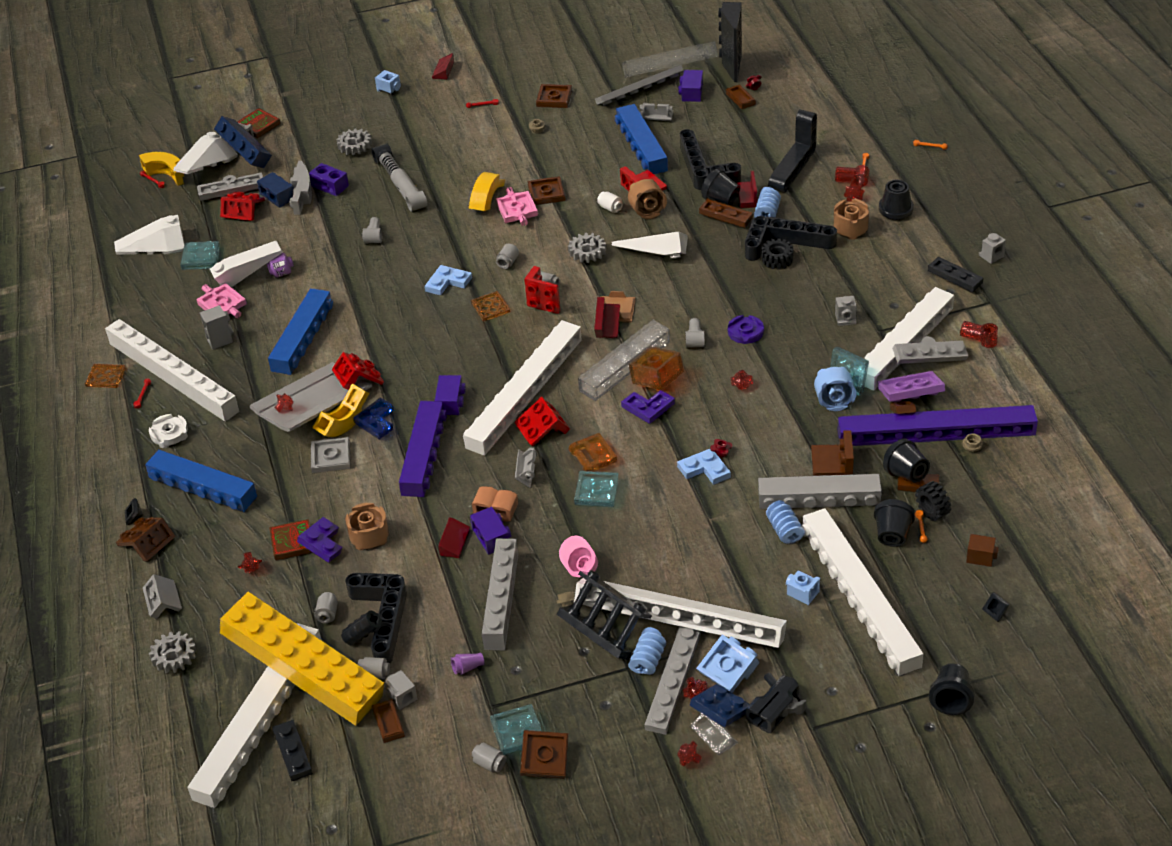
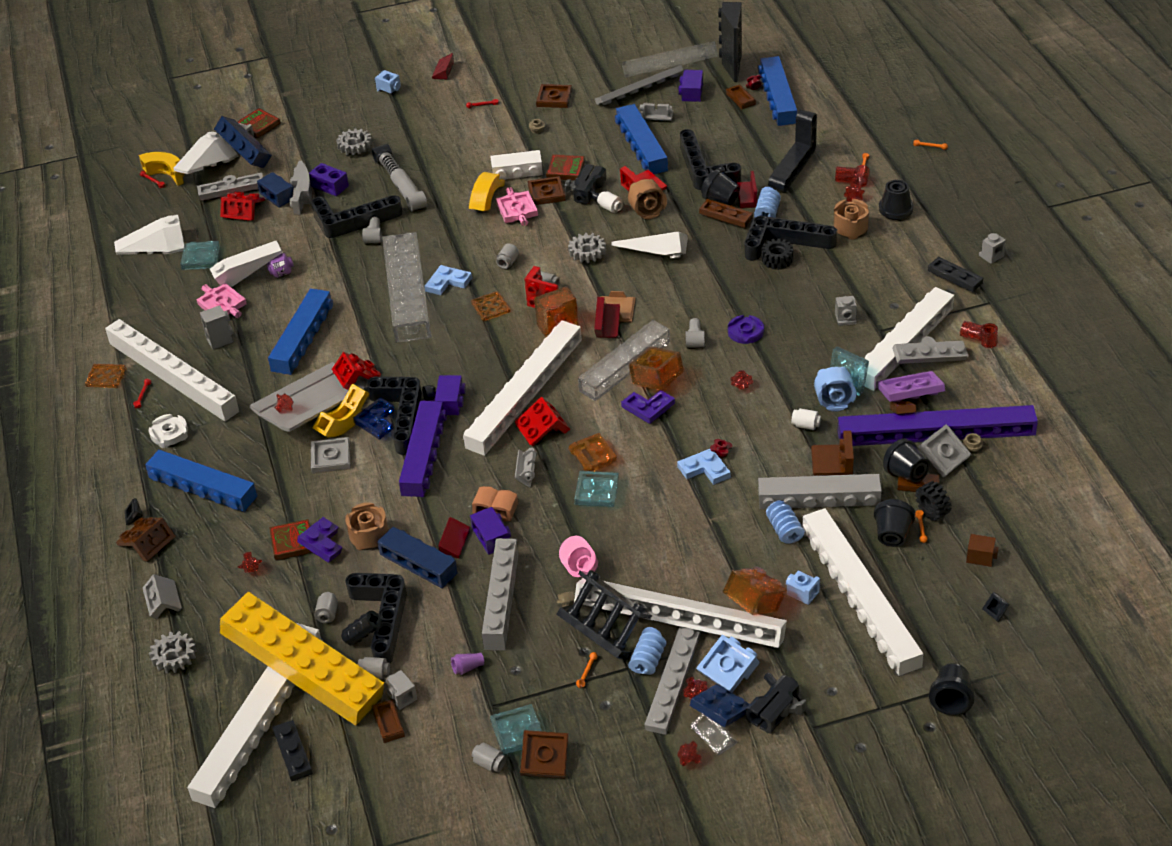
(354, 218): none -> black beam
(406, 287): none -> clear brick
(408, 394): none -> black beam
(417, 557): none -> dark blue brick
(429, 392): none -> black hinge
(517, 165): none -> white brick
(554, 307): none -> clear orange brick
(565, 166): none -> reddish brown tile
(581, 682): none -> orange hinge
(587, 183): none -> black piece
(755, 590): none -> clear orange brick
(777, 91): none -> blue brick
(806, 419): none -> white brick
(944, 450): none -> light grey tile

